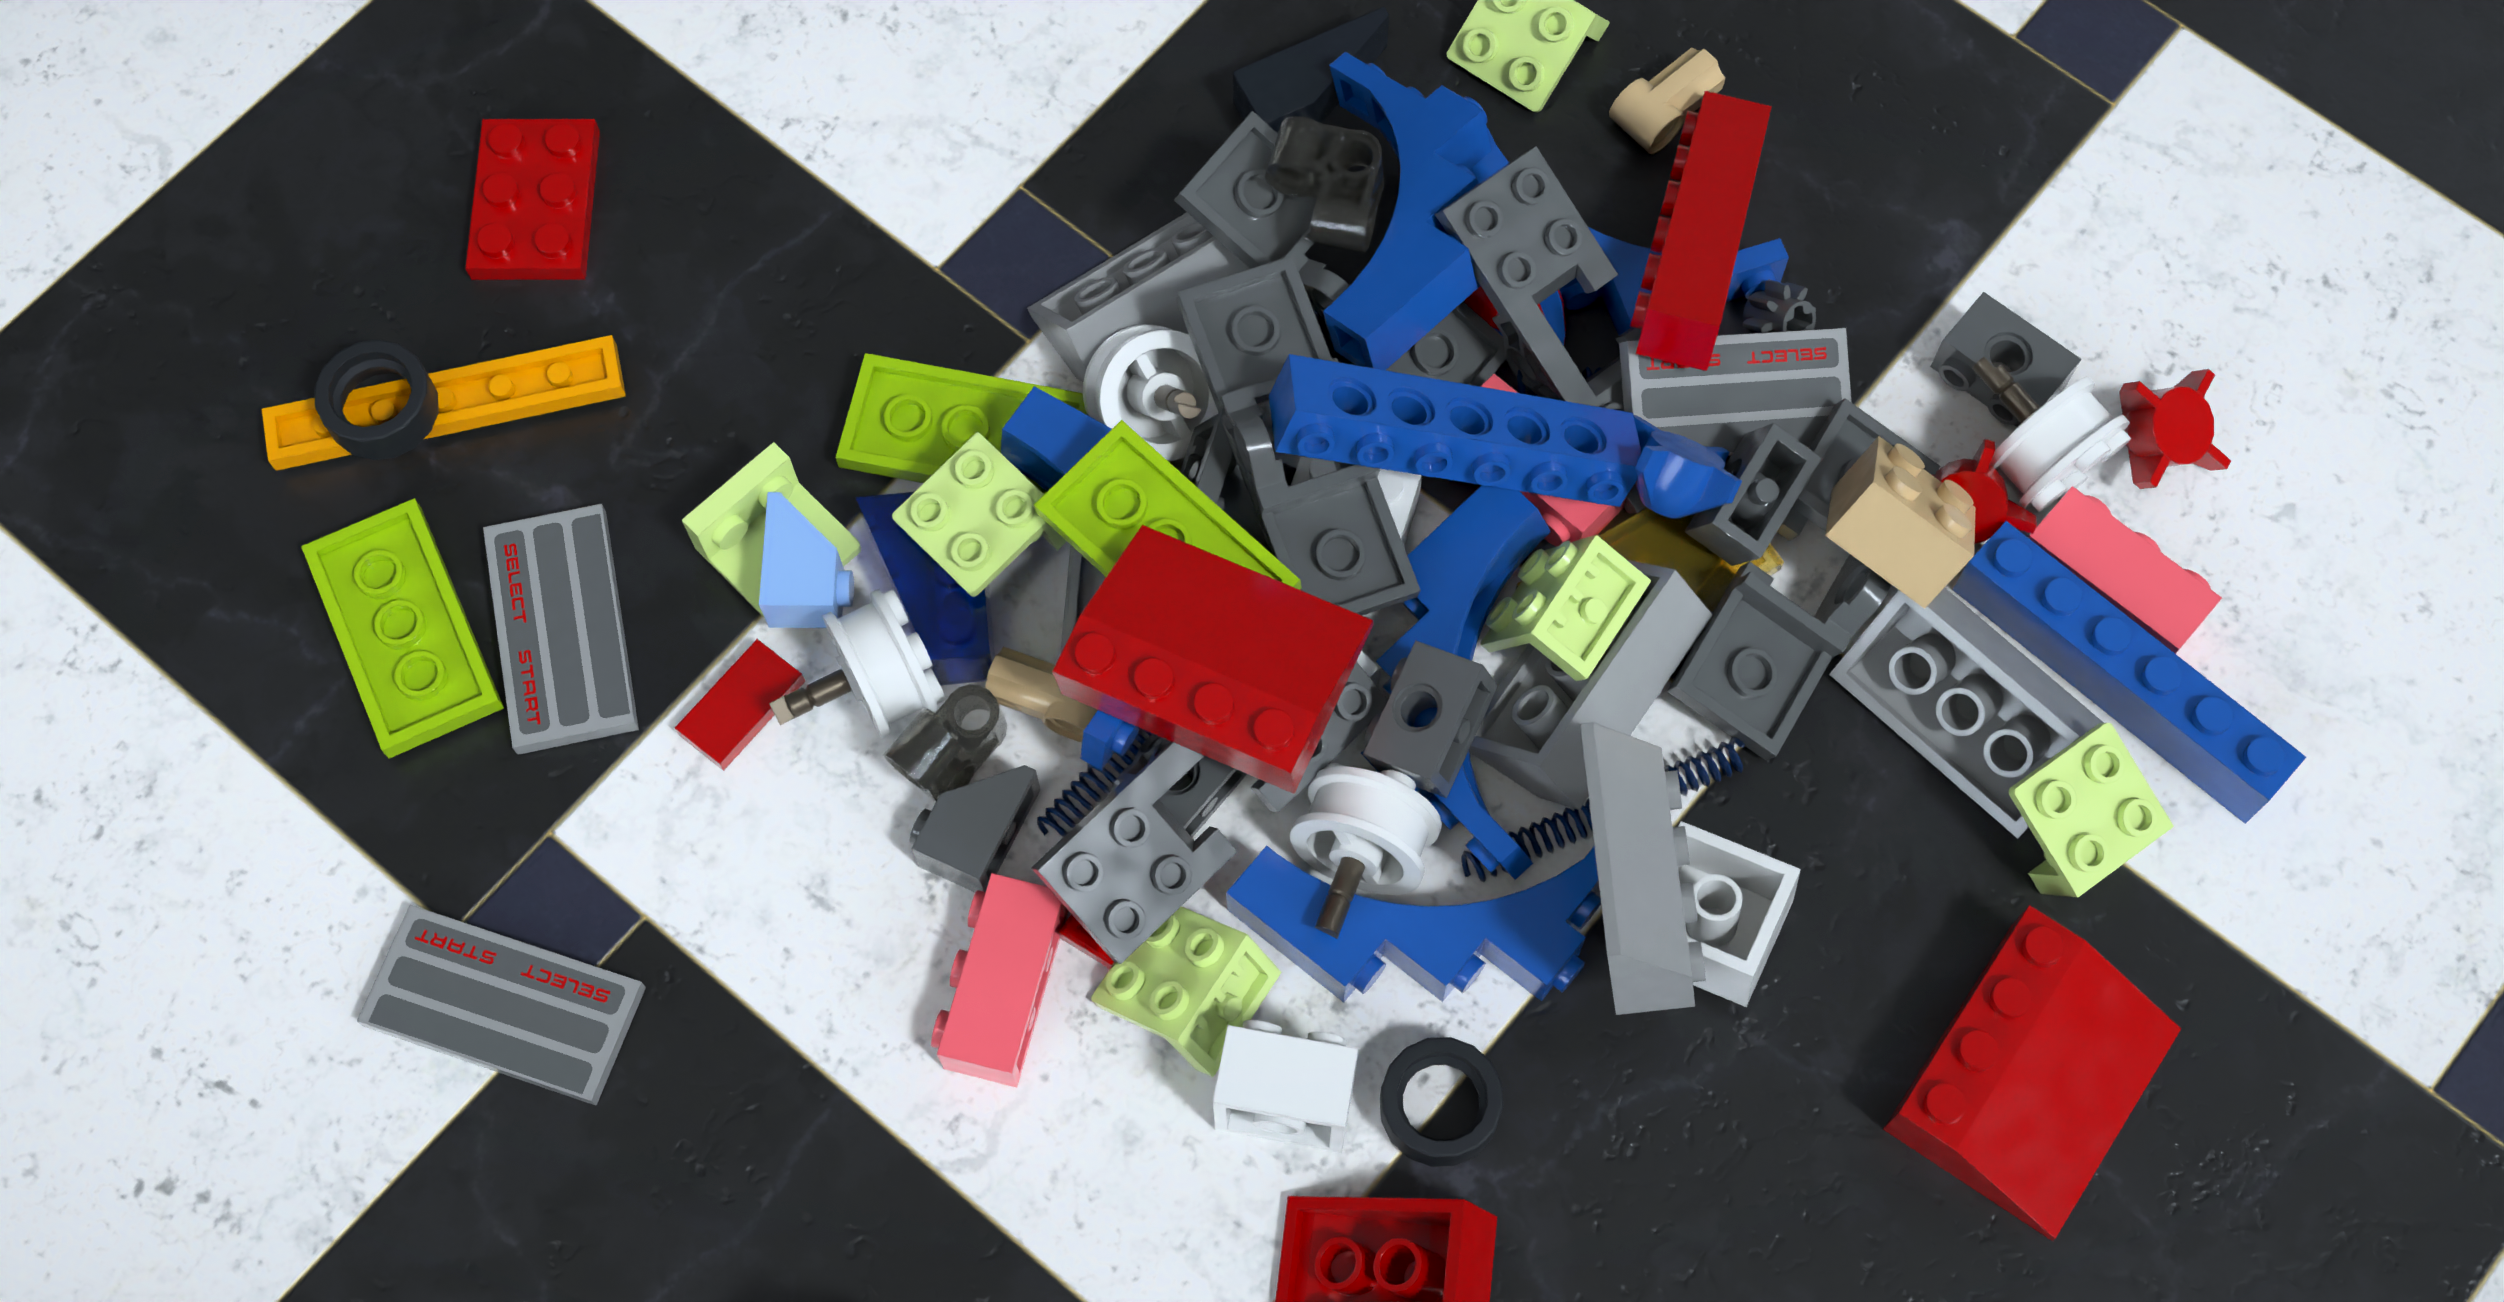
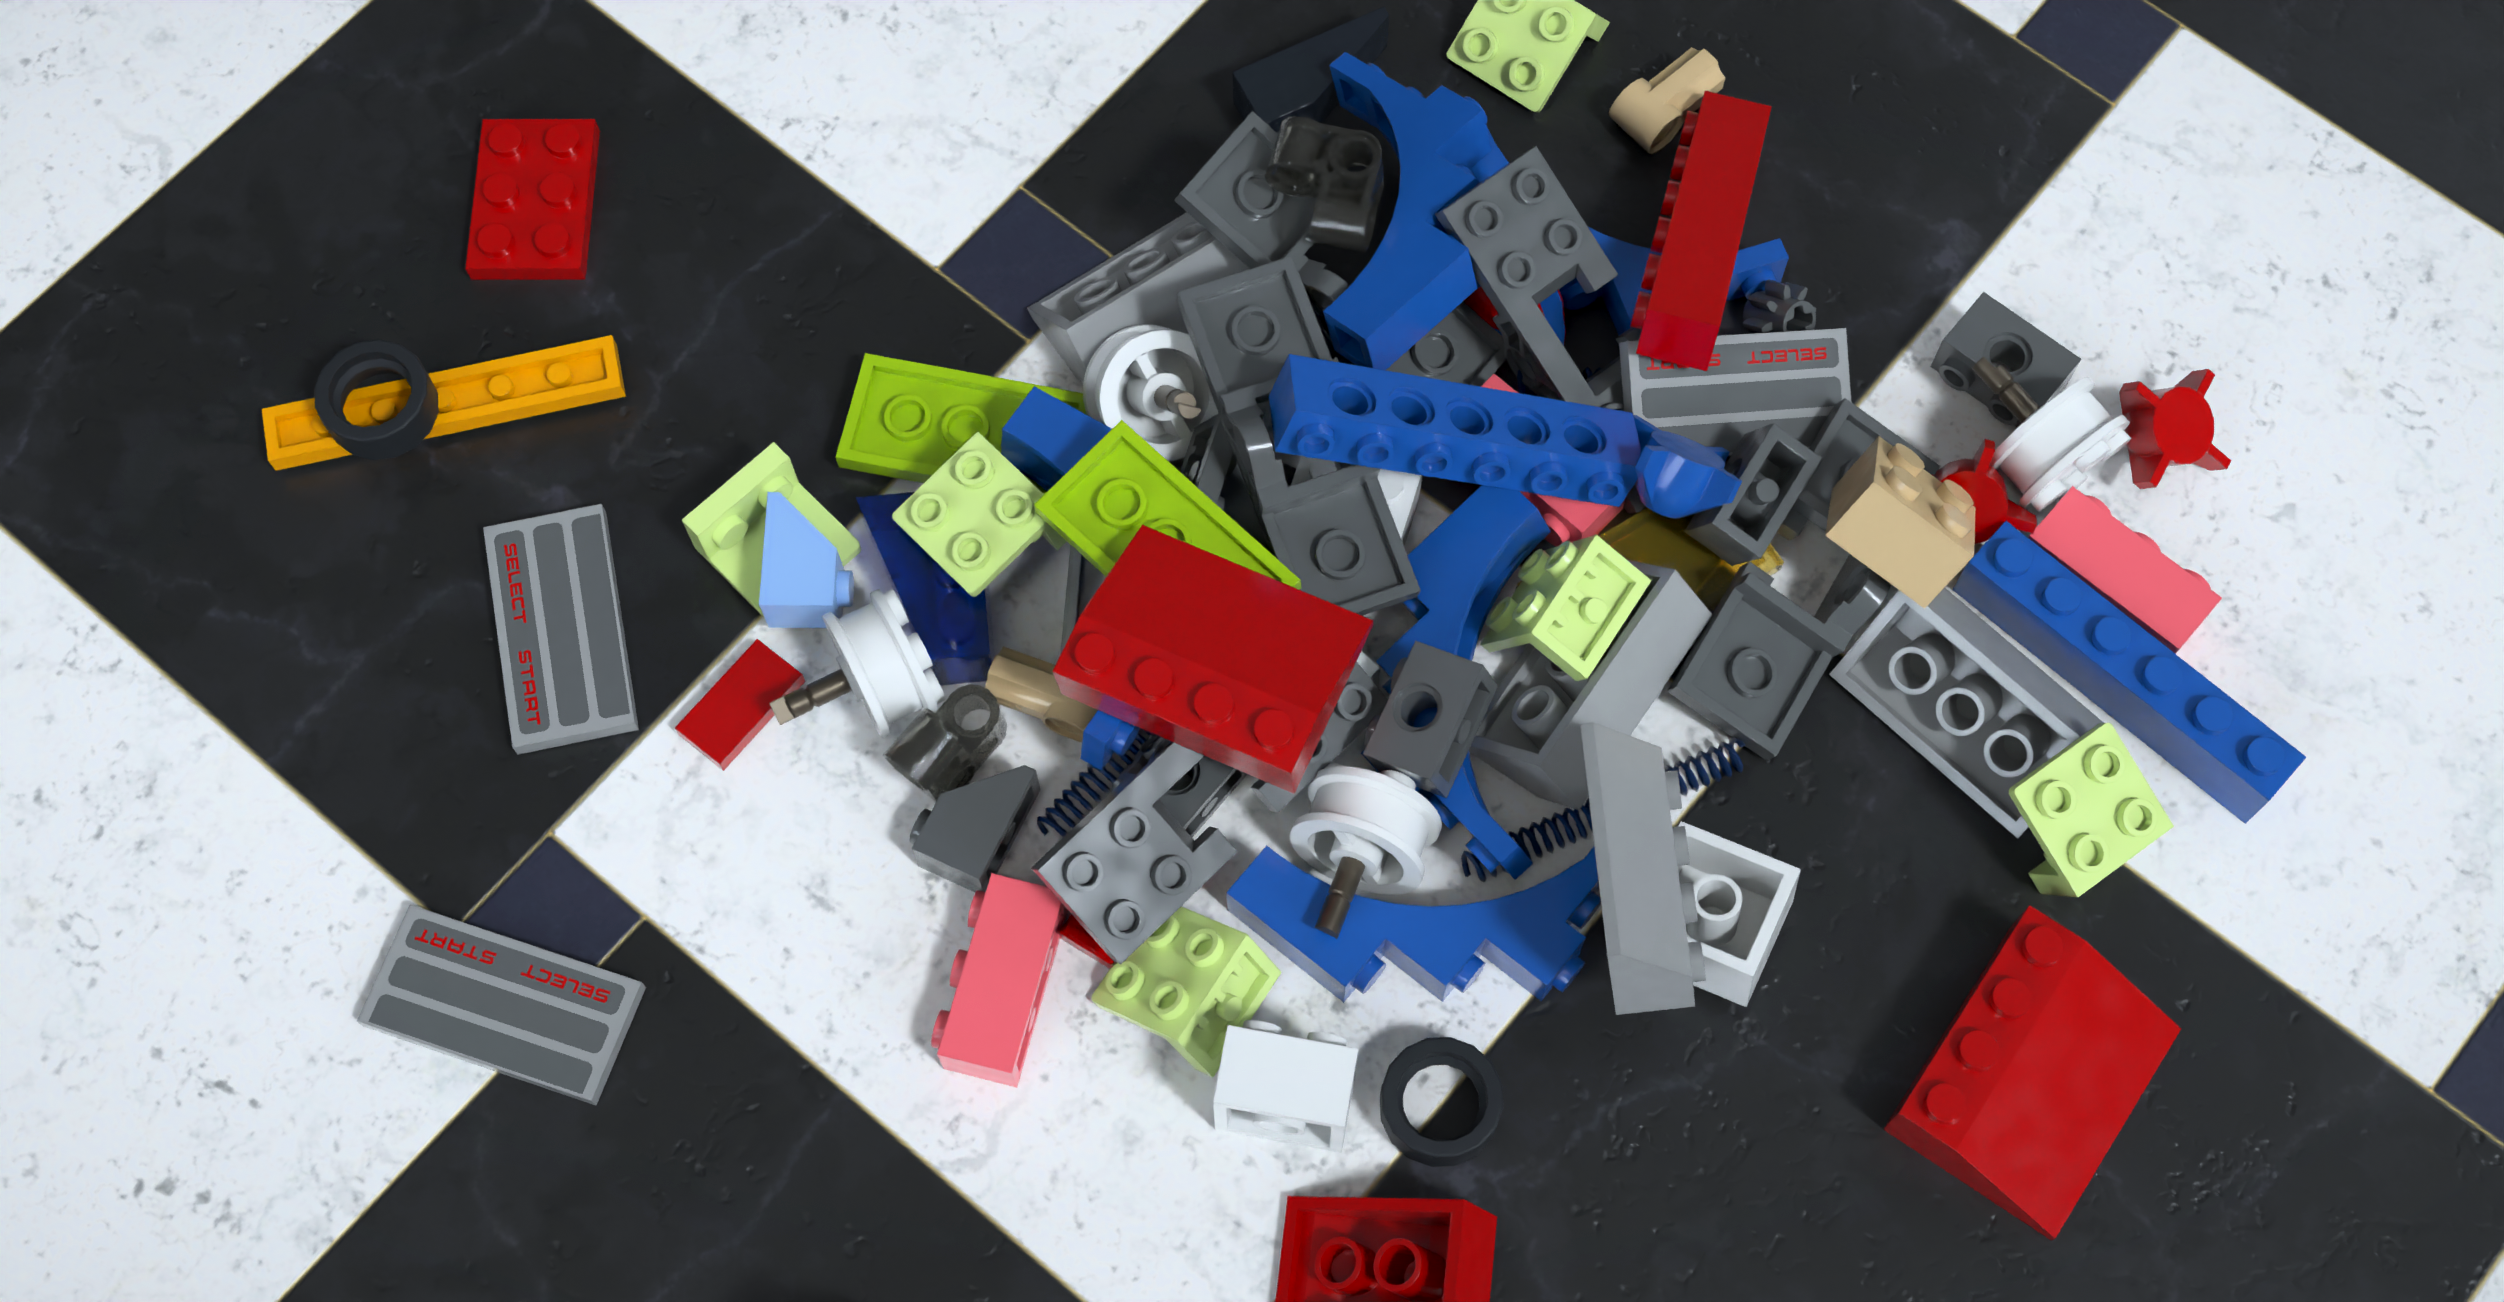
(402, 628): lime plate -> none

